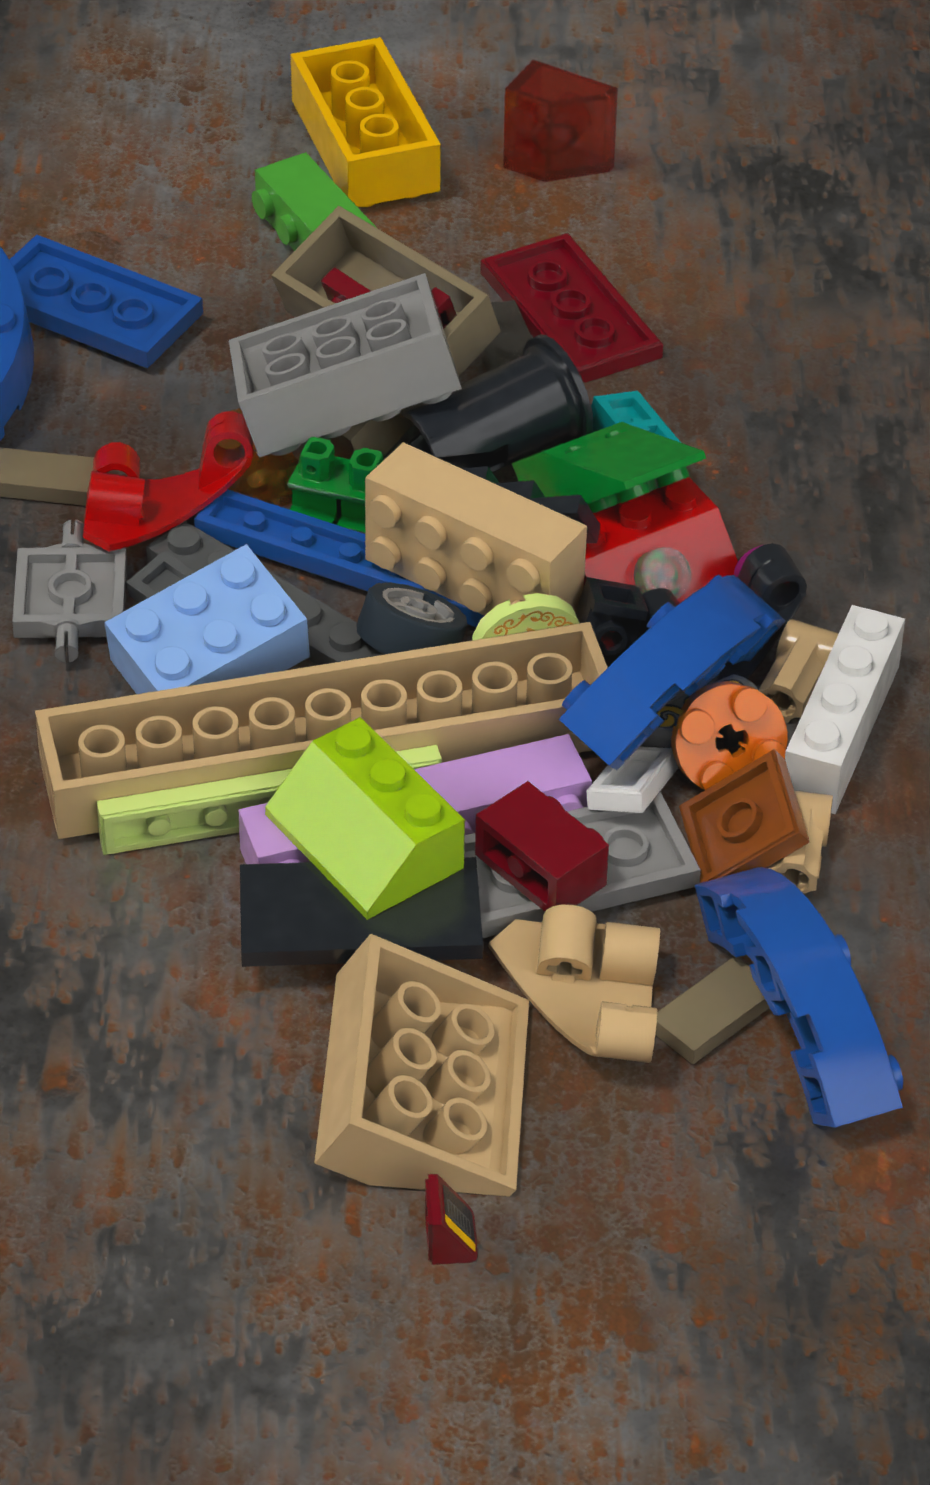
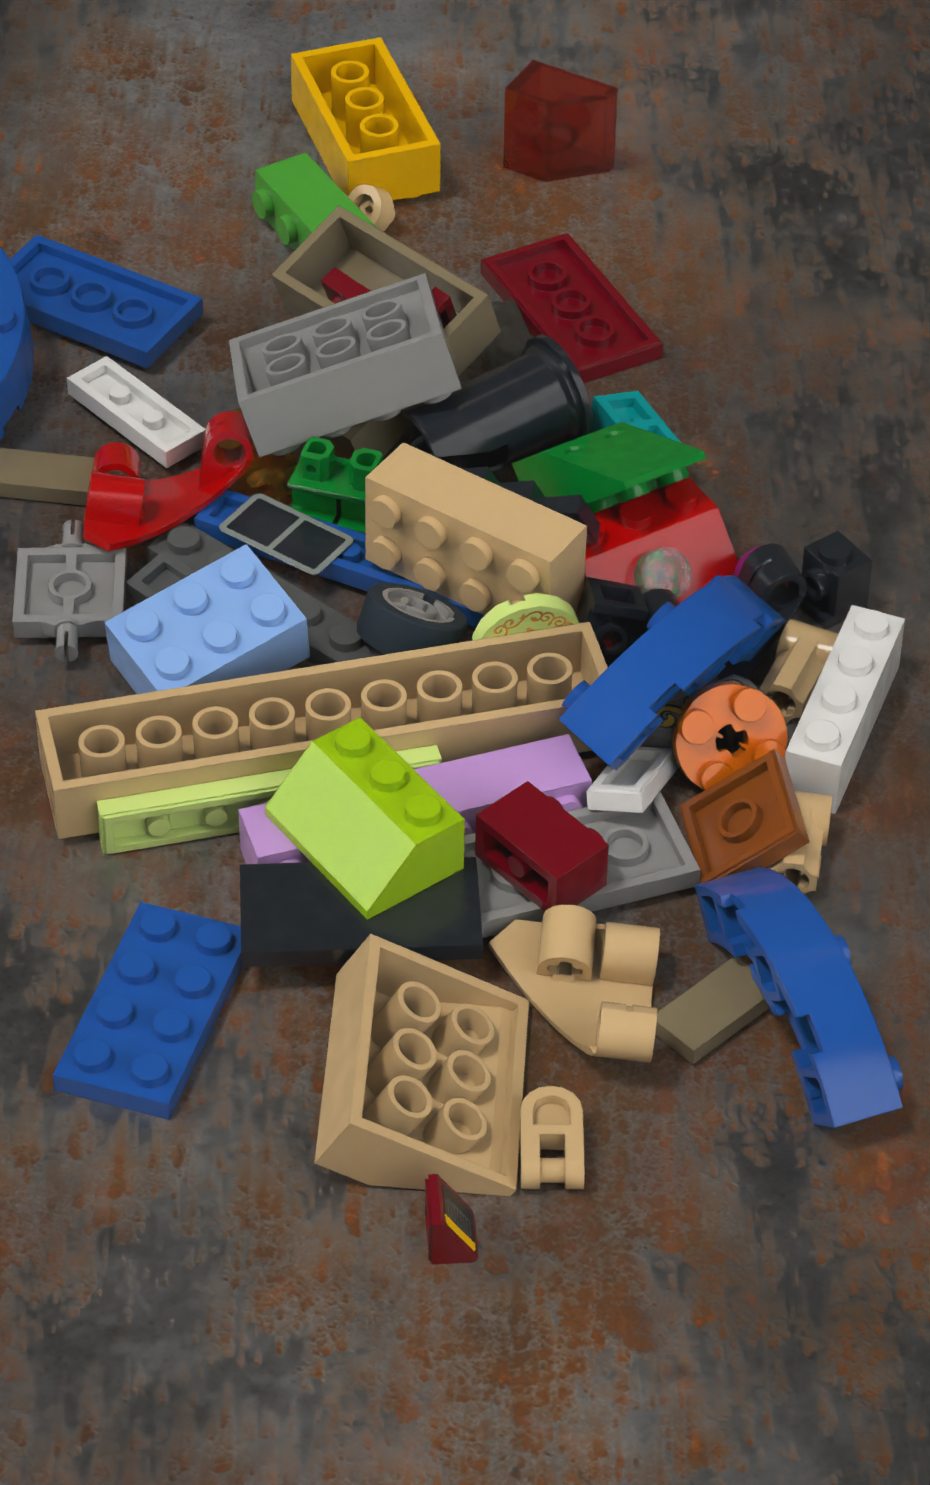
(136, 411): none -> white plate
(152, 1011): none -> blue plate
(286, 533): none -> black sticker
(375, 204): none -> tan tile
(551, 1121): none -> tan plate
(835, 579): none -> black brick

